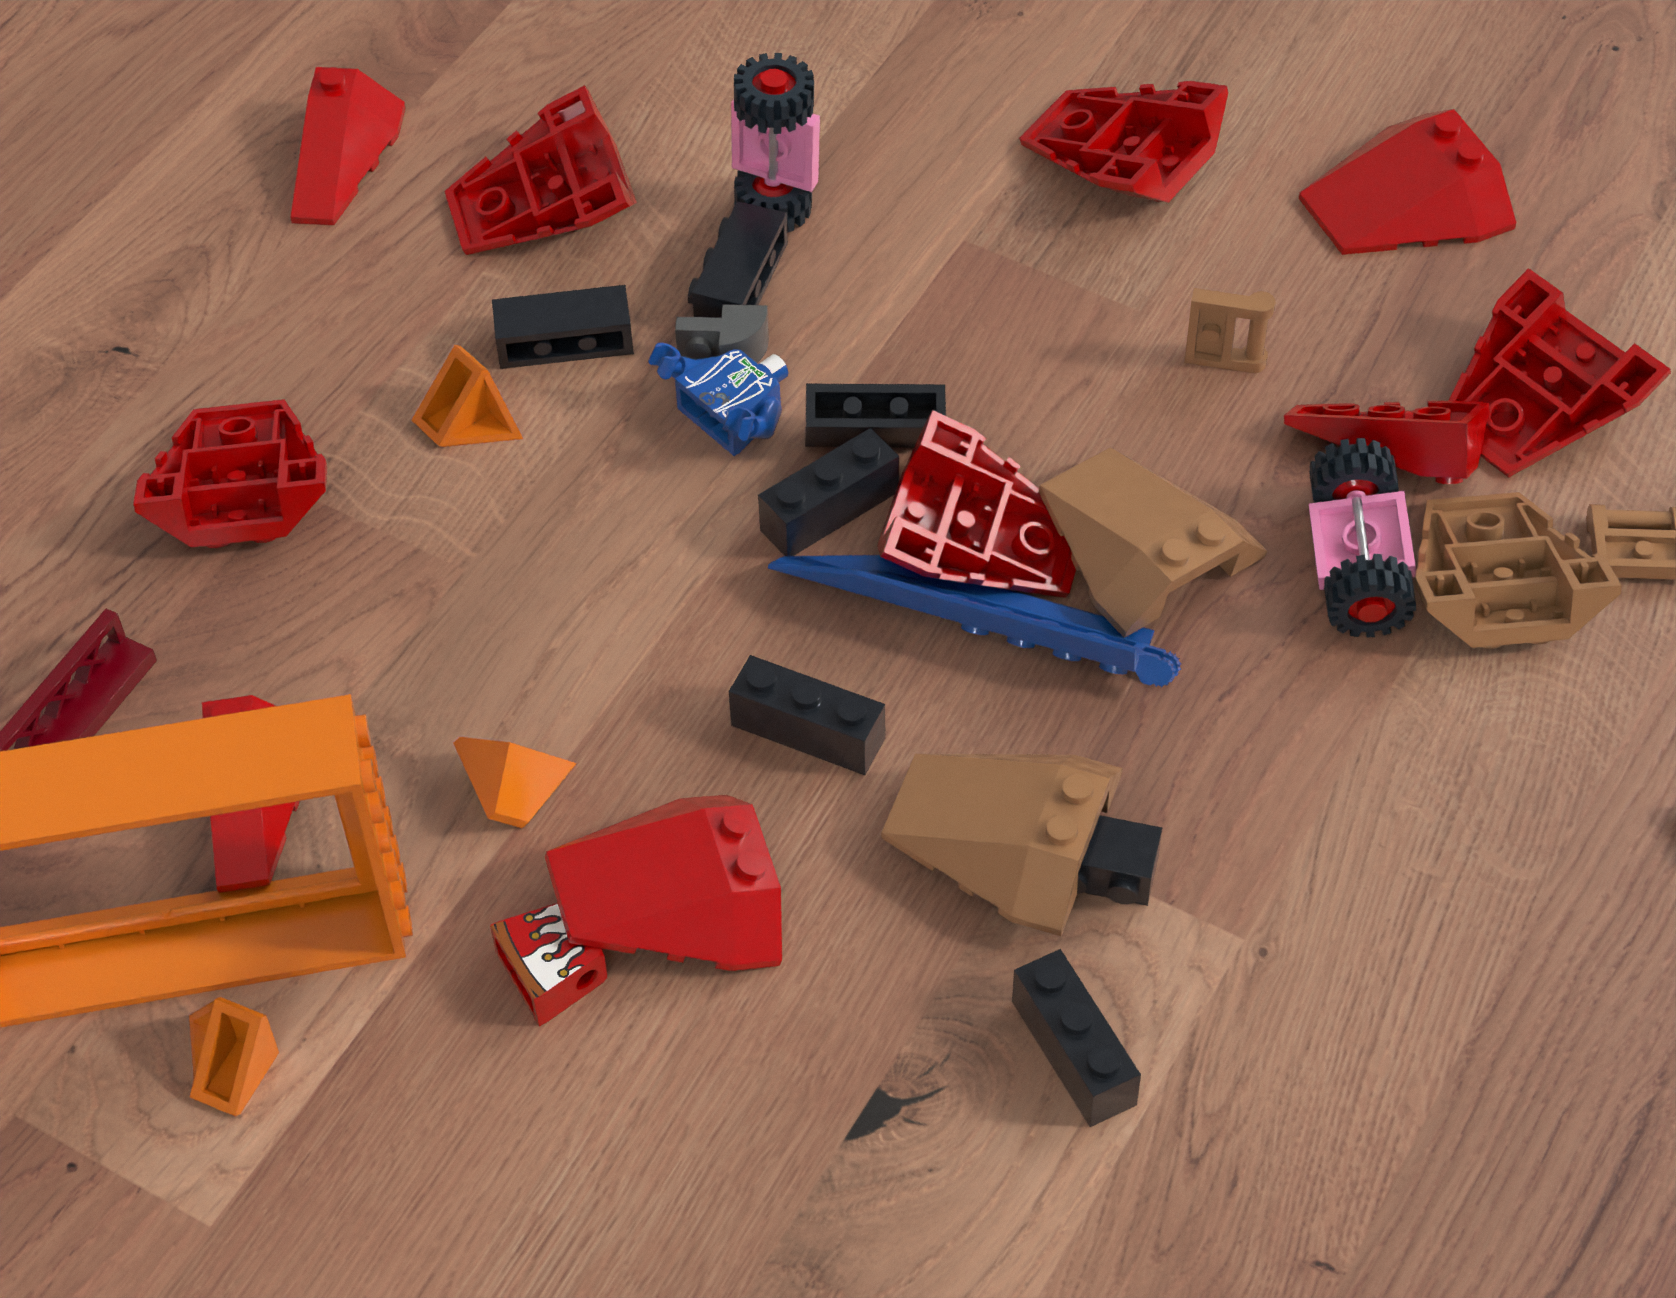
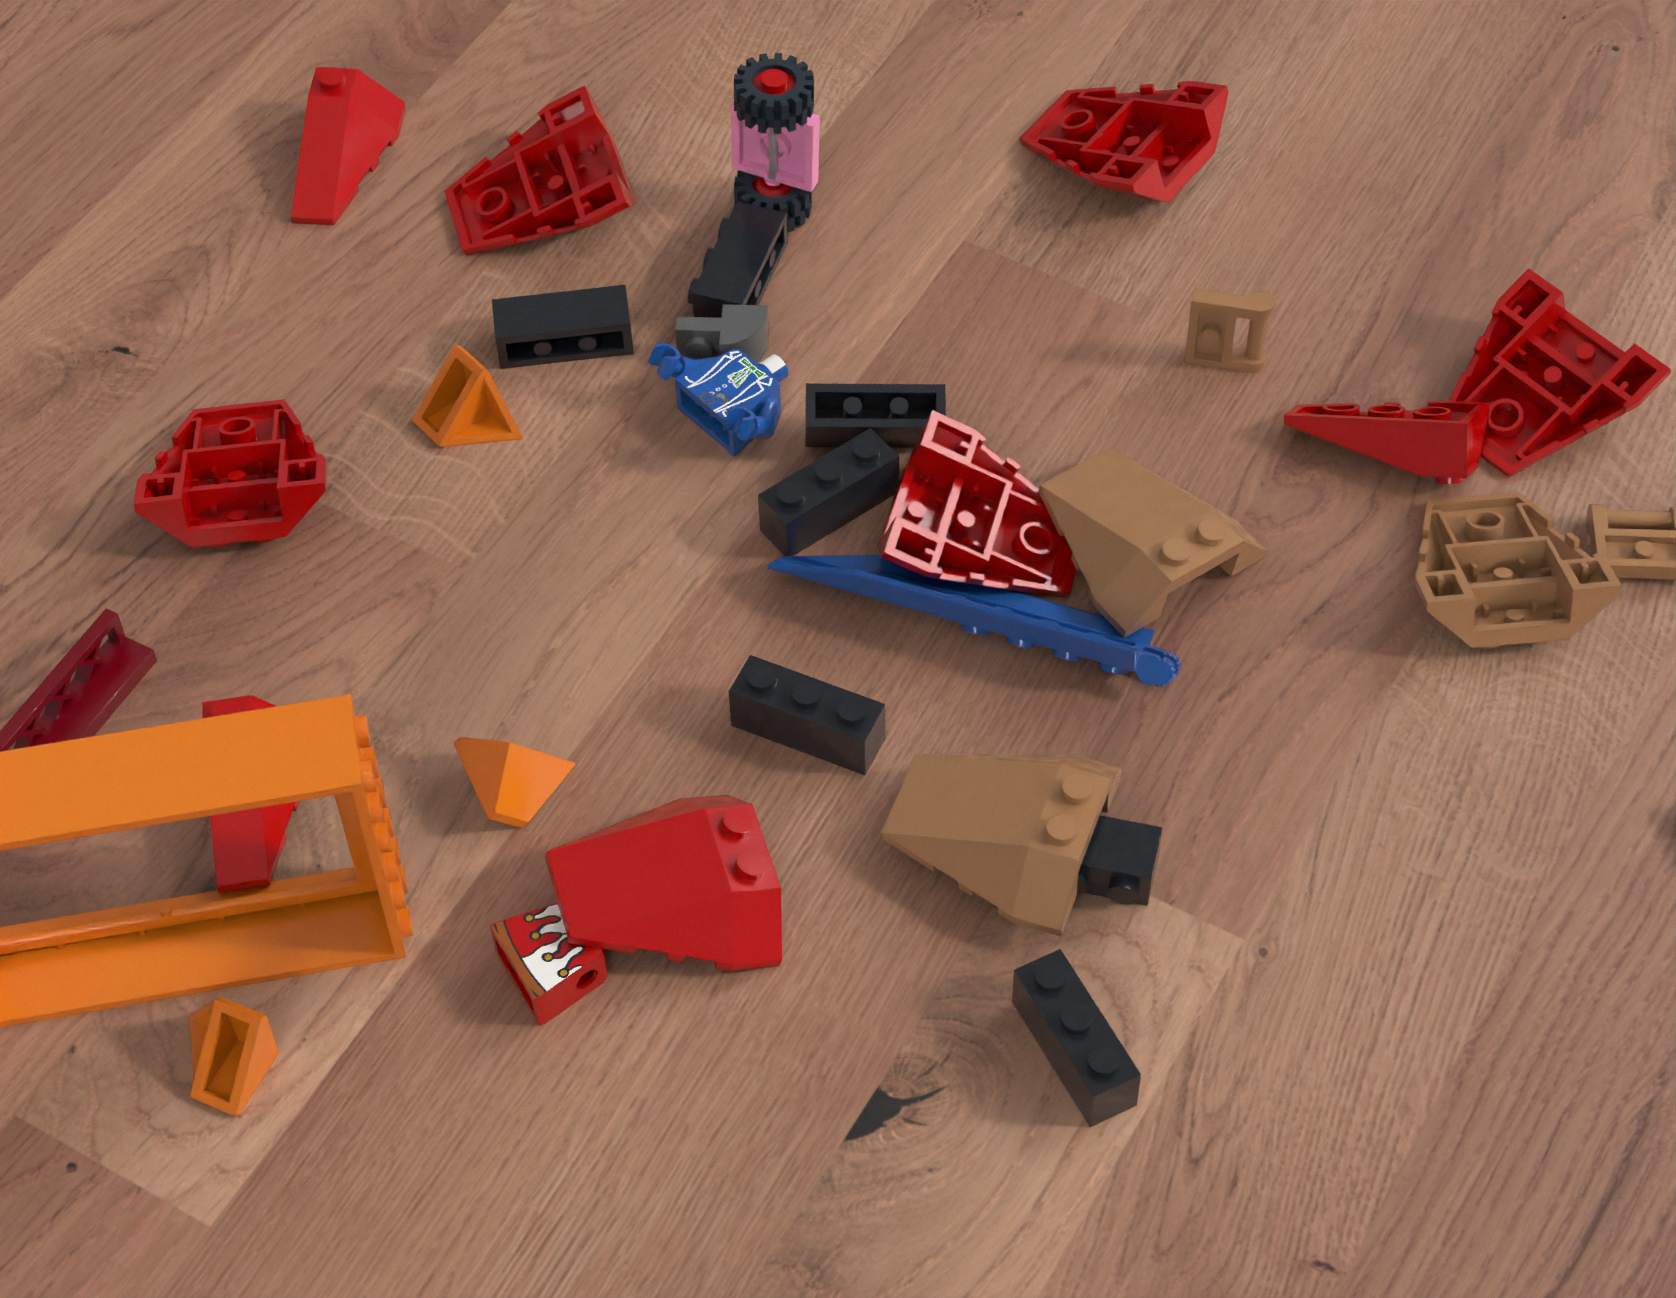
(1362, 538): plate -> none
(1413, 185): red wedge -> none

